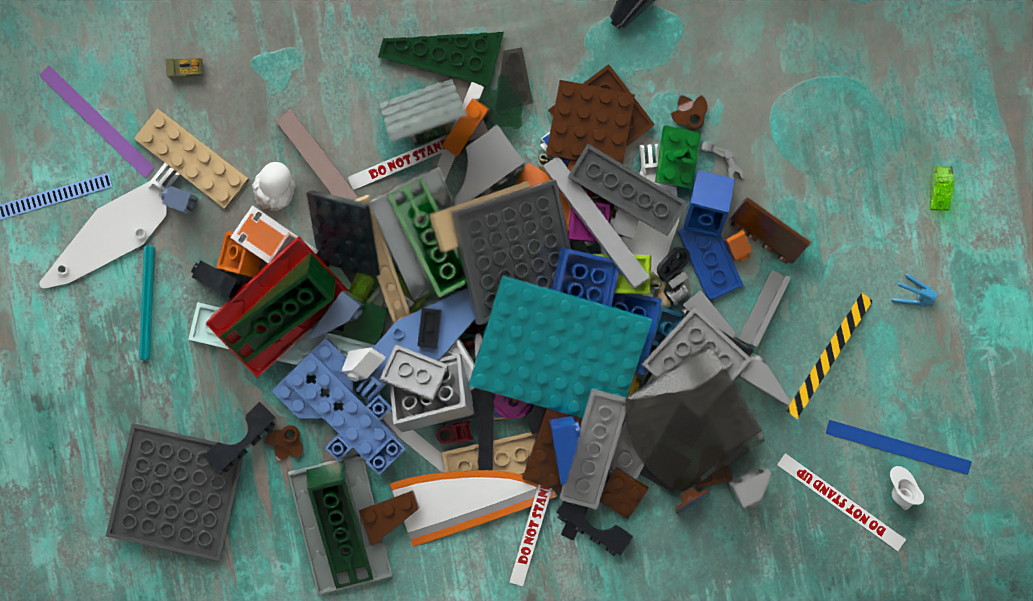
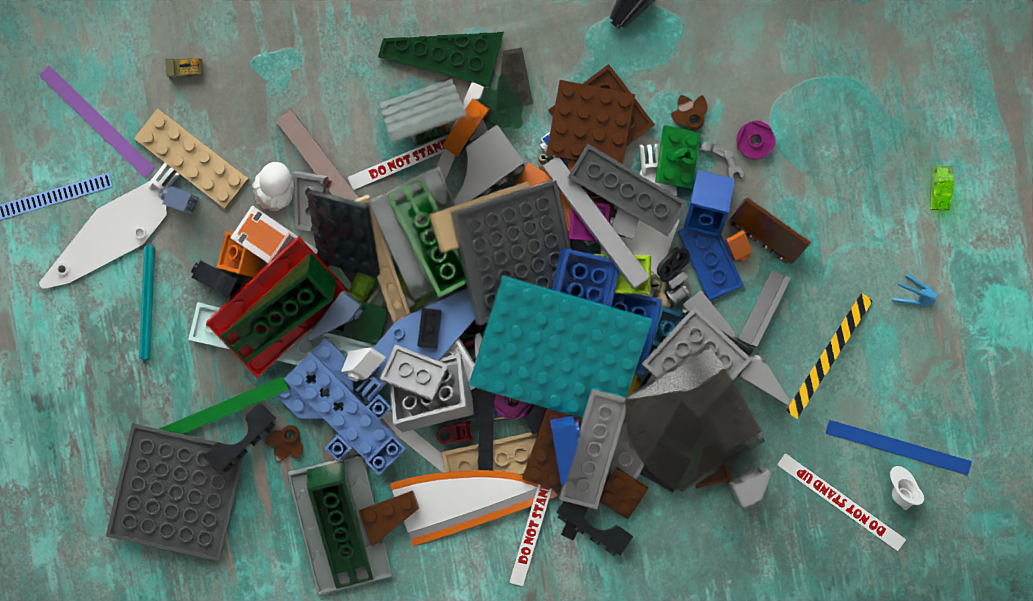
(228, 407): none -> green sticker
(302, 184): none -> light grey wing
(690, 498): reddish brown piece -> none
(765, 135): none -> magenta plate

